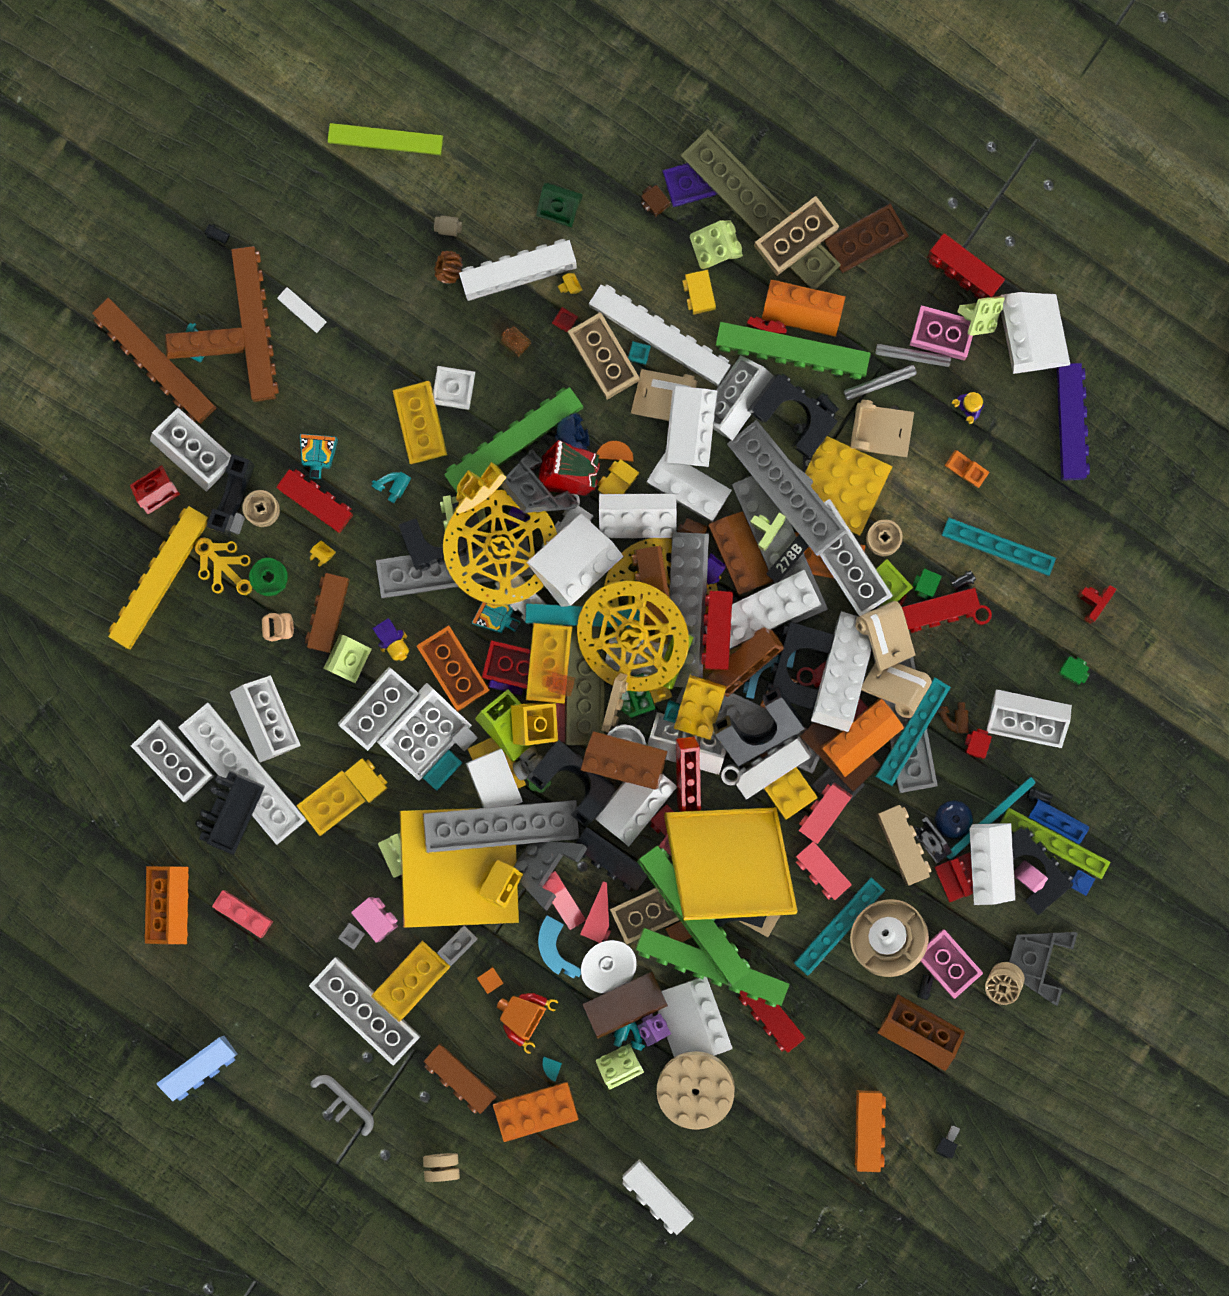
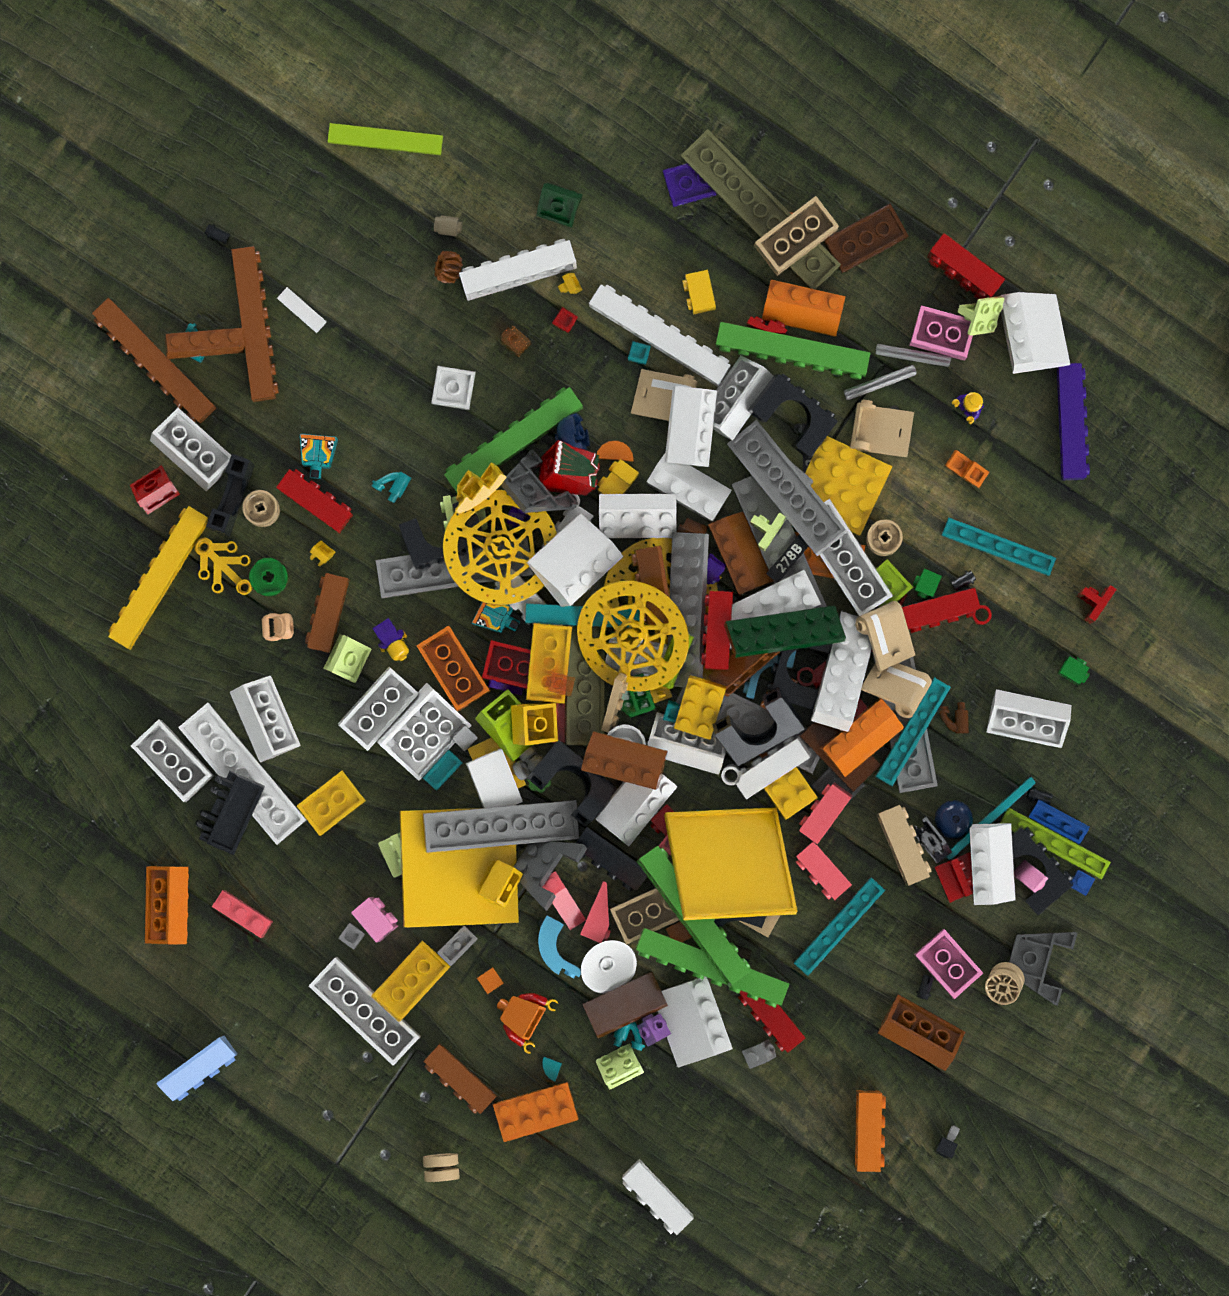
(237, 523): light grey tile -> none
(344, 1096): light grey piece -> none
(366, 779): yellow brick -> none
(419, 422): yellow tile -> none
(603, 356): tan brick -> none
(654, 200): reddish brown brick -> none
(688, 774): red brick -> none
(699, 1106): tan piece -> none
(716, 244): yellowish green bracket -> none
(759, 1054): none -> light grey bracket
(785, 631): none -> dark green plate
(826, 403): black pin -> none
(889, 938): tan piece -> none
(977, 743): red brick -> none

